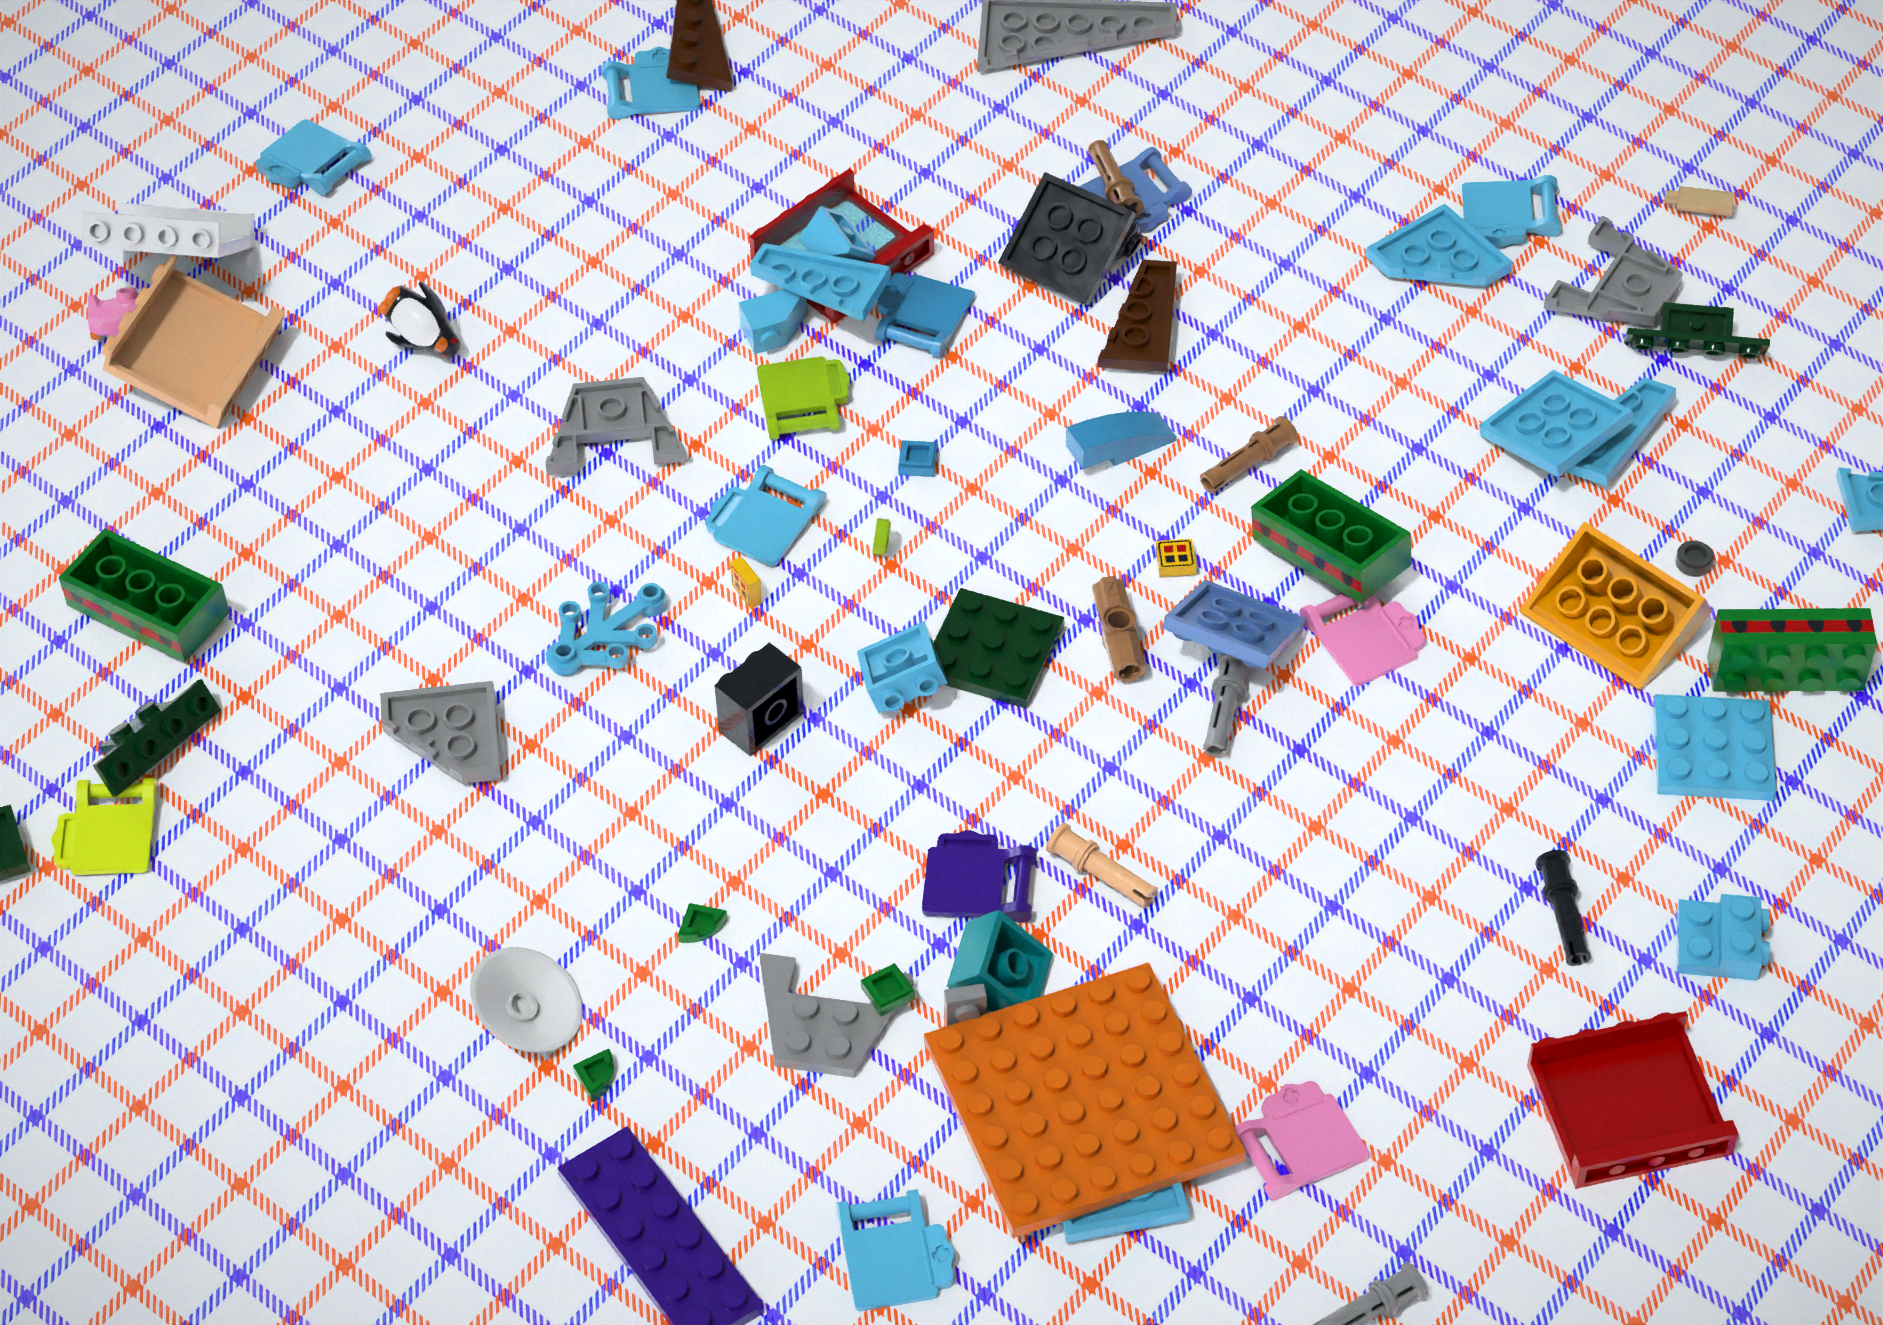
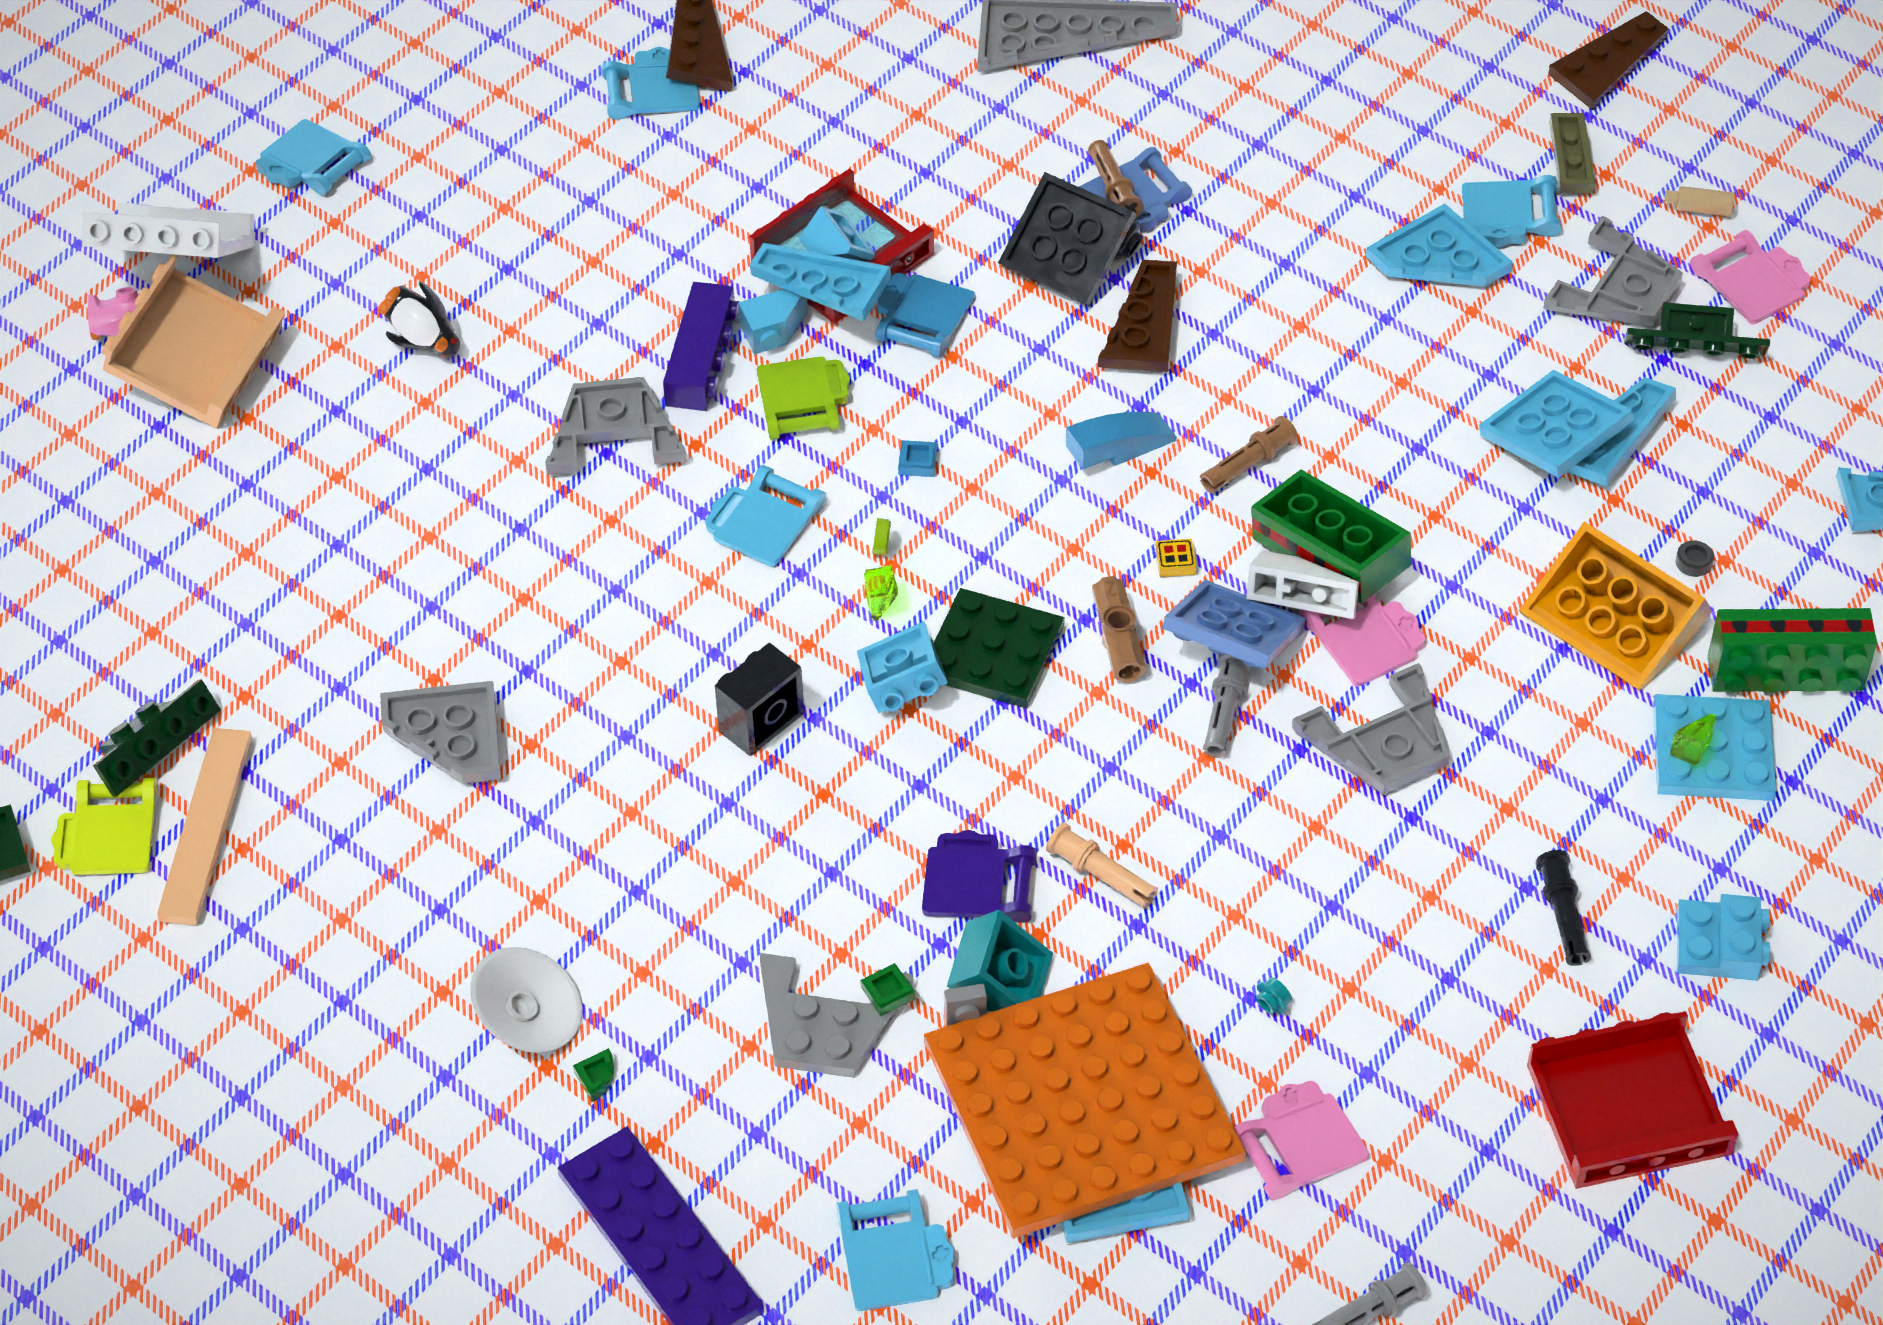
(144, 595): green brick -> none
(204, 827): none -> light nougat tile
(569, 653): medium azure plant -> none
(700, 346): none -> dark purple brick
(701, 923): green tile -> none
(746, 582): yellow tile -> none
(879, 590): none -> clear neon green slope
(1273, 996): none -> teal plate
(1300, 585): none -> white slope
(1391, 747): none -> light grey wing
(1571, 153): none -> olive plate
(1606, 60): none -> reddish brown wing
(1693, 739): none -> clear neon green slope
(1757, 283): none -> bright pink piece

